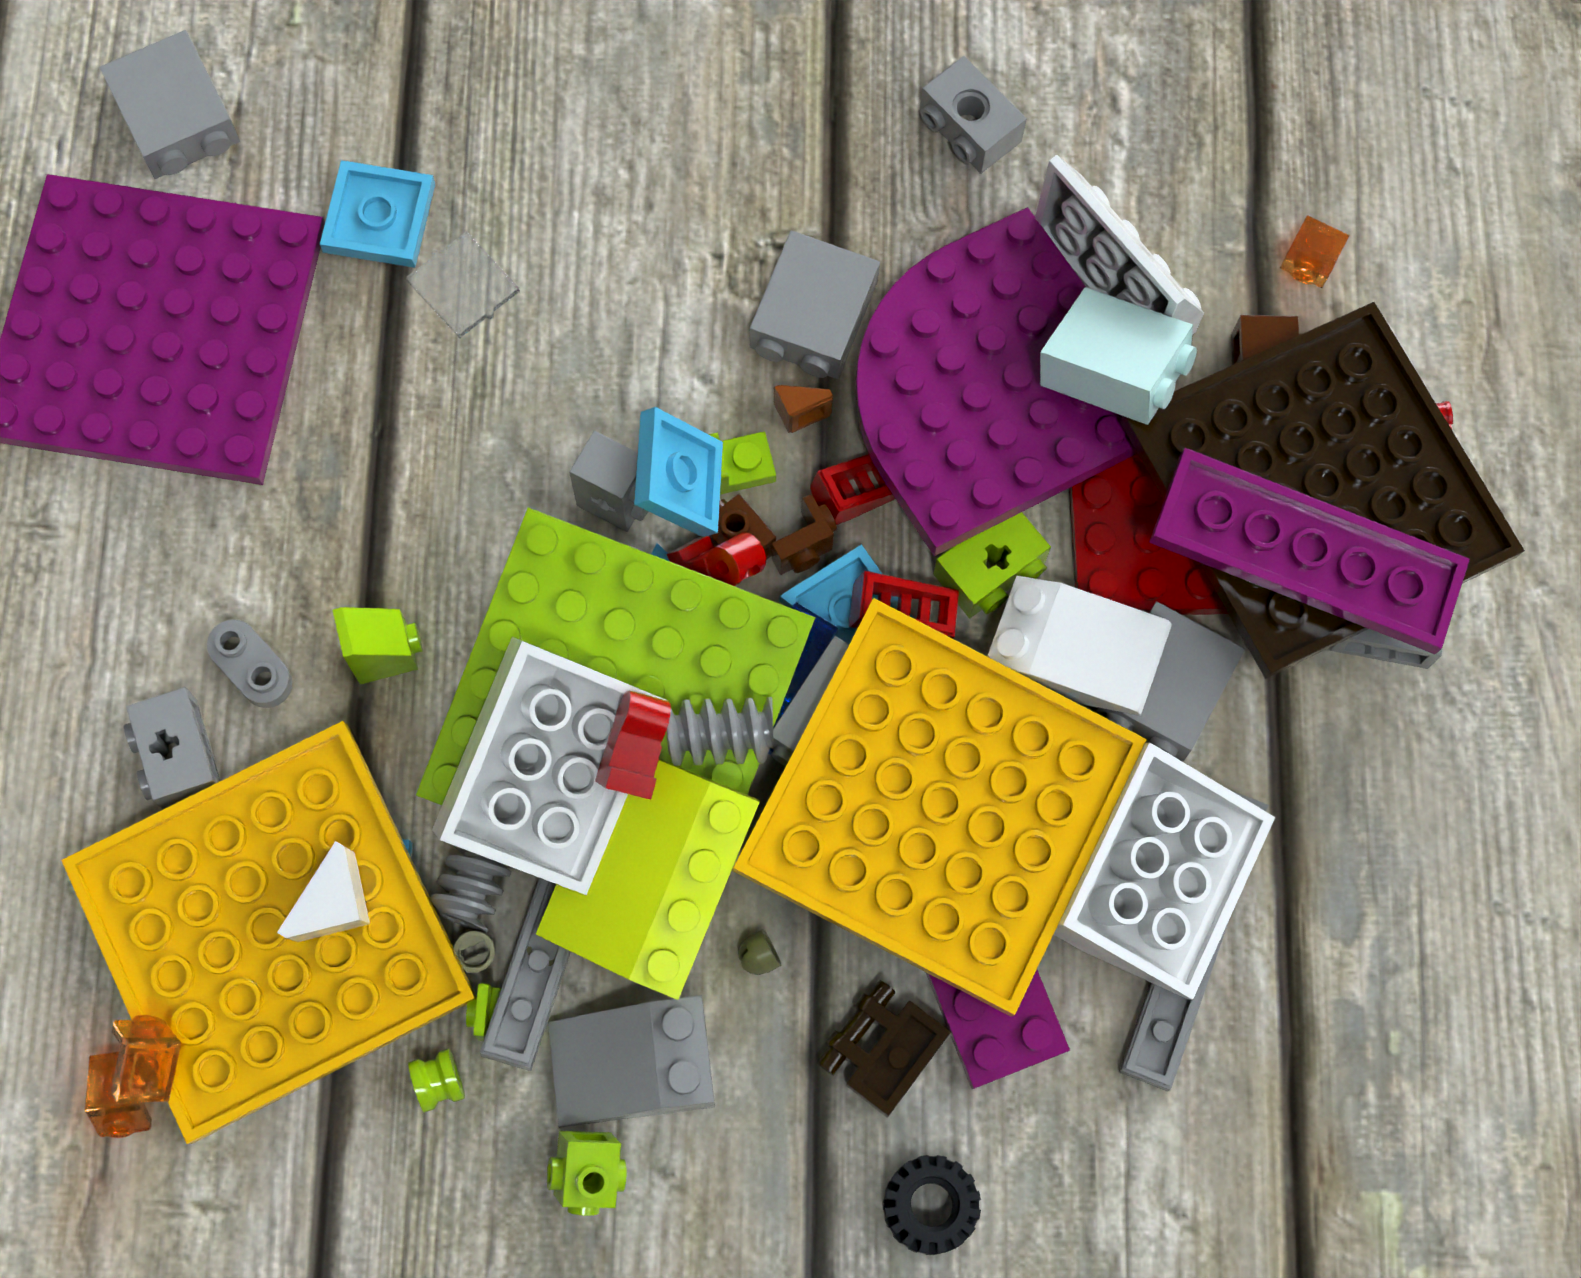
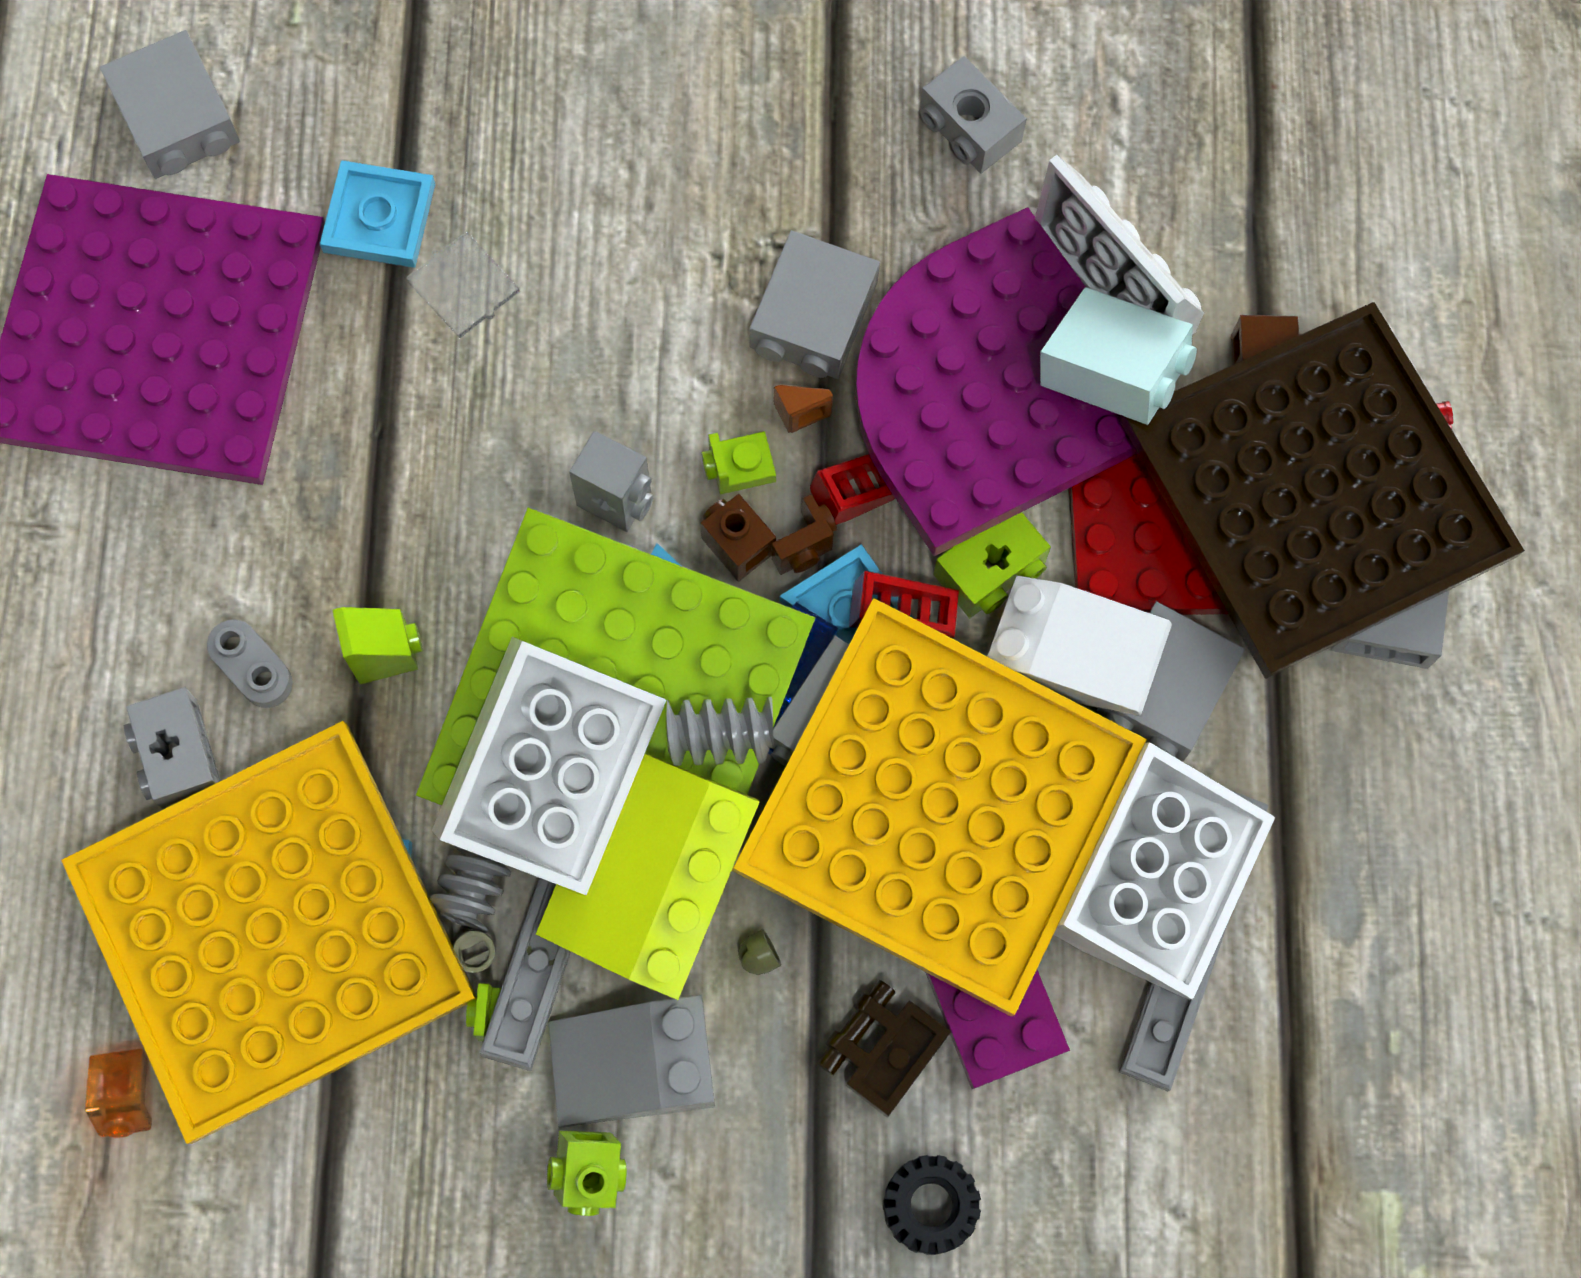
(144, 1060): clear orange bracket -> none
(330, 900): white slope -> none
(436, 1080): lime wheel -> none
(634, 745): red leg -> none
(678, 472): medium azure plate -> none
(727, 562): red leg -> none
(1310, 551): magenta plate -> none
(1314, 252): clear orange bracket -> none

